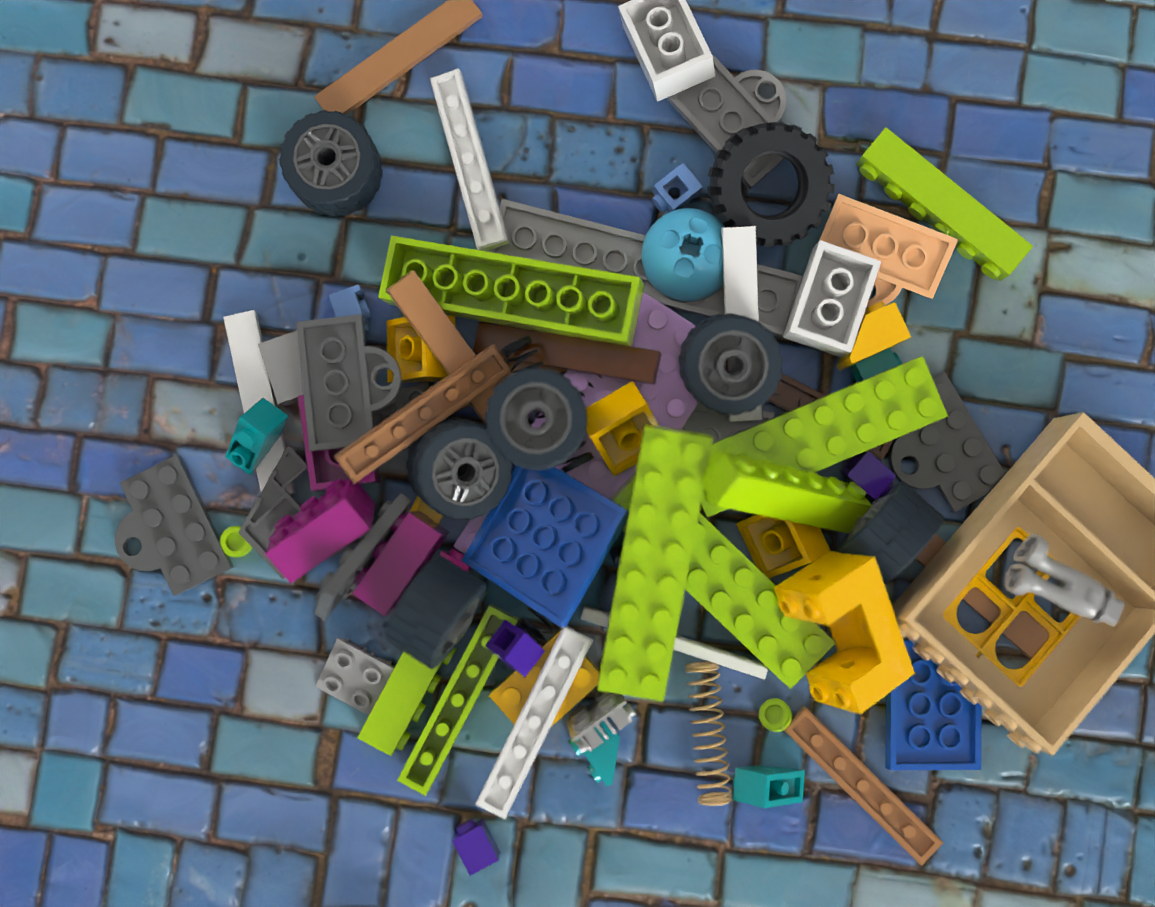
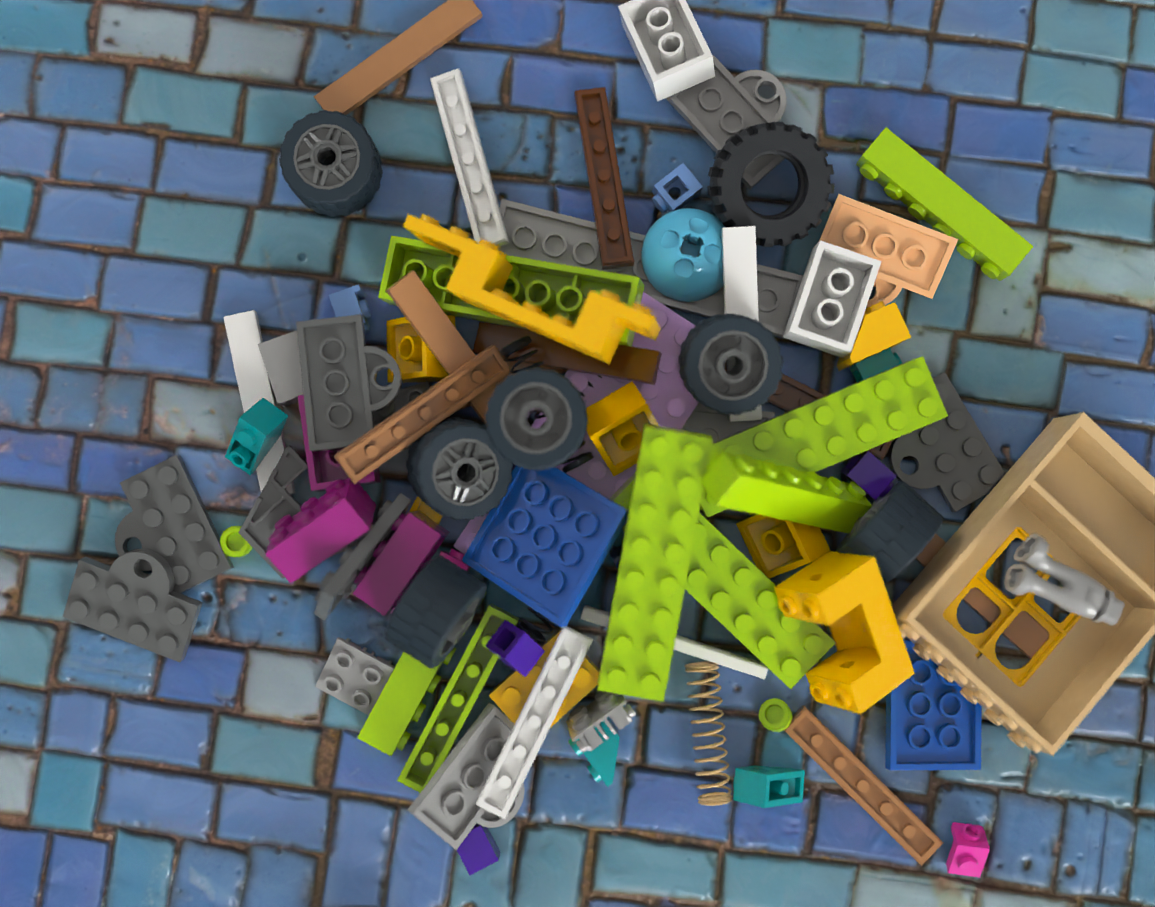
(134, 604): none -> dark grey plate
(450, 796): none -> light grey plate
(481, 281): none -> yellow bracket
(604, 178): none -> reddish brown tile
(968, 850): none -> dark pink bracket

